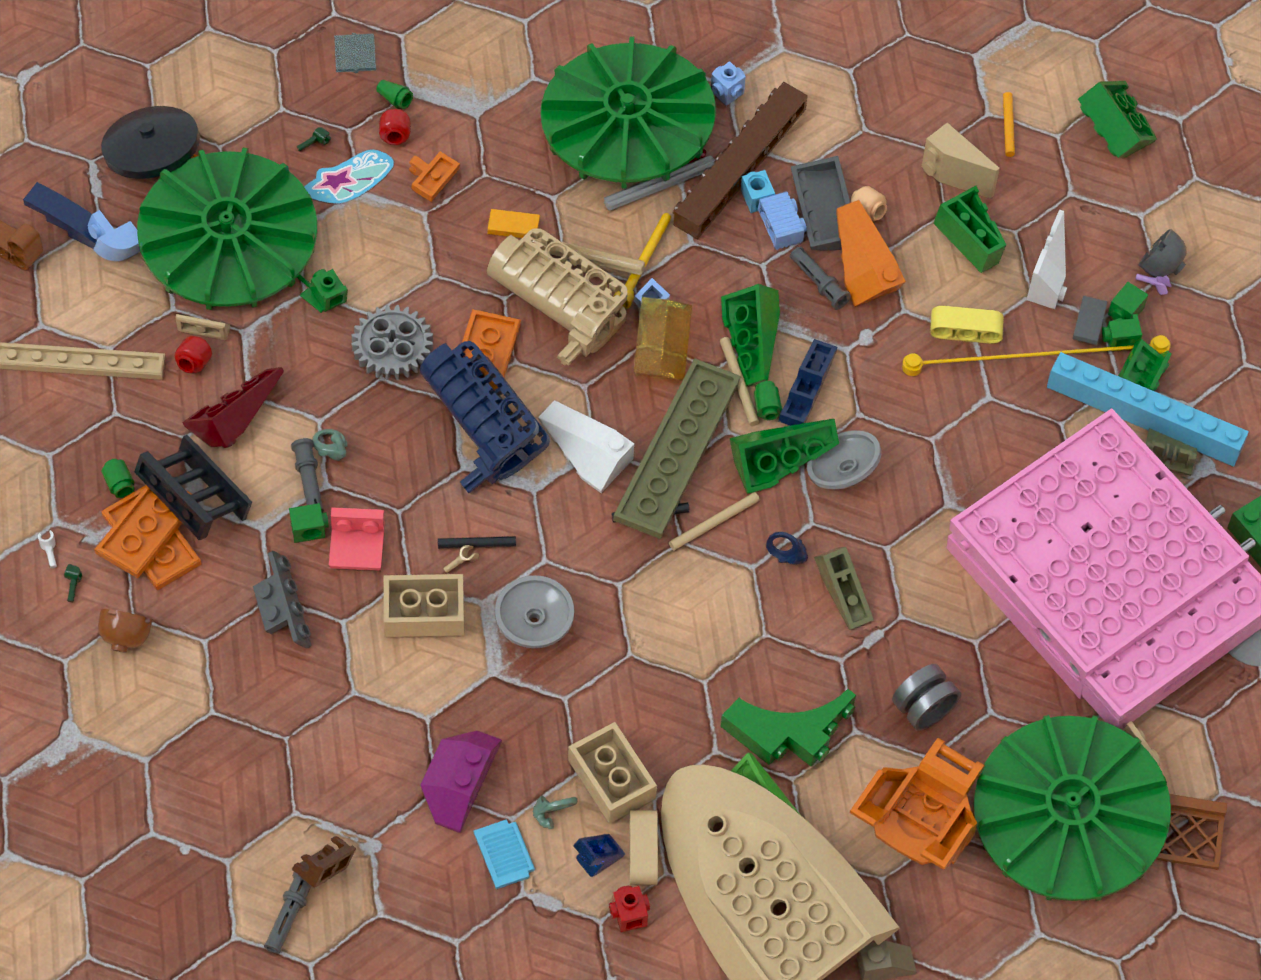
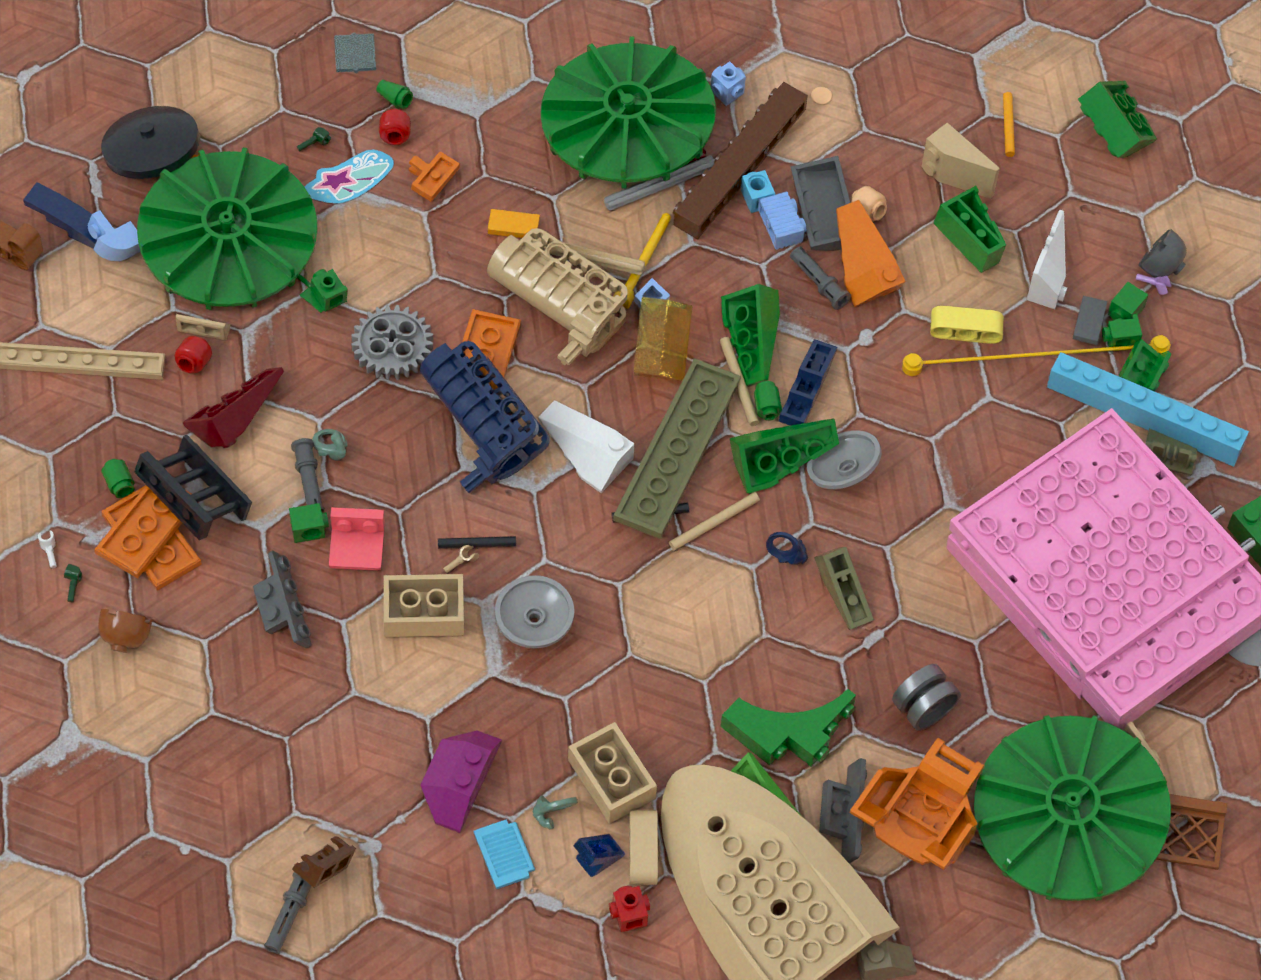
(821, 95): none -> light nougat sticker
(836, 807): none -> dark grey bracket

